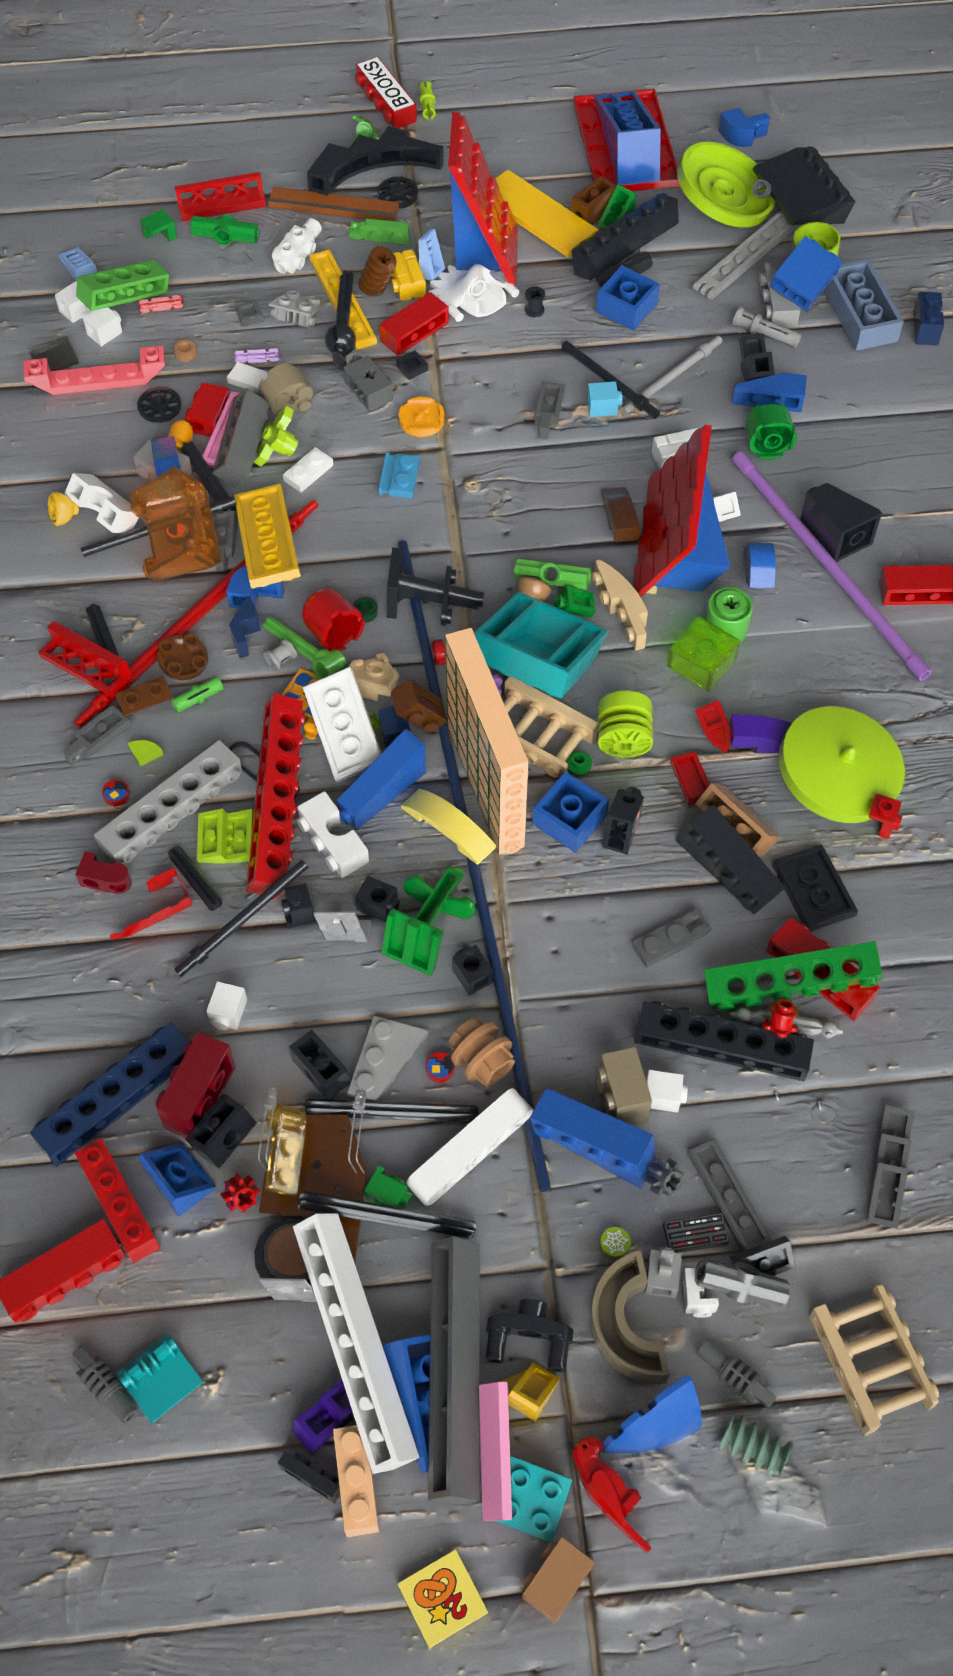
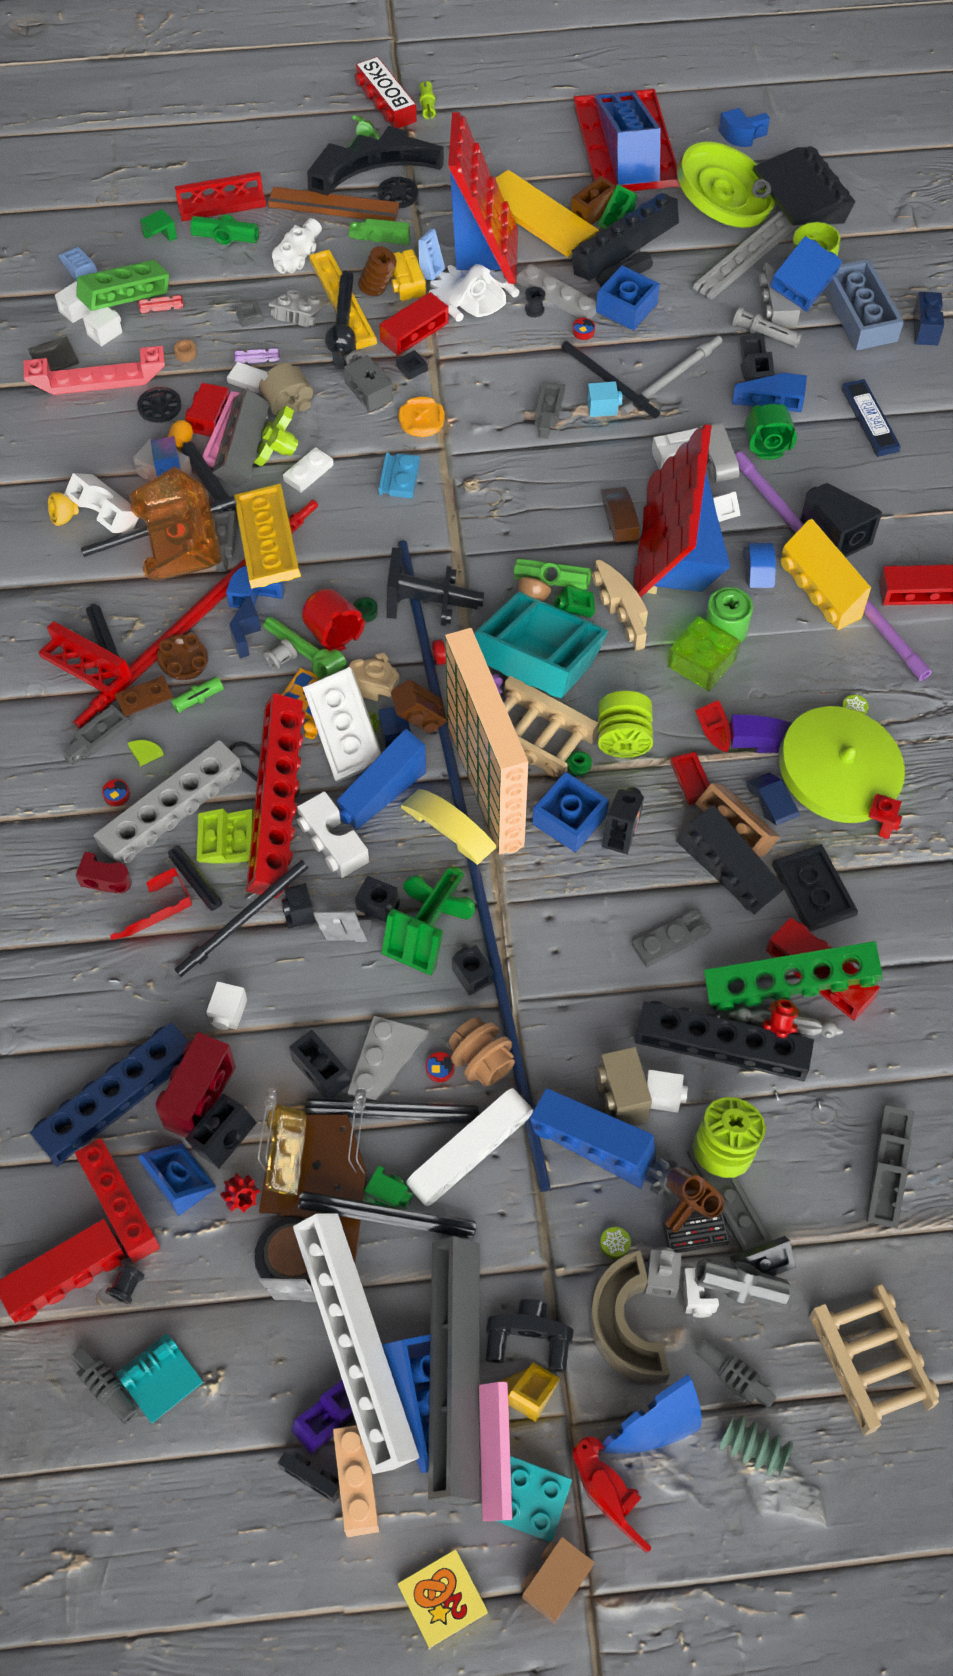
(125, 1283): none -> black bush
(558, 292): none -> light grey plate
(583, 328): none -> tile
(693, 1195): none -> reddish brown beam
(721, 456): none -> light grey beam
(728, 1137): none -> lime wheel
(774, 798): none -> dark blue slope
(825, 575): none -> yellow slope
(856, 703): none -> lime tile
(871, 417): none -> tile

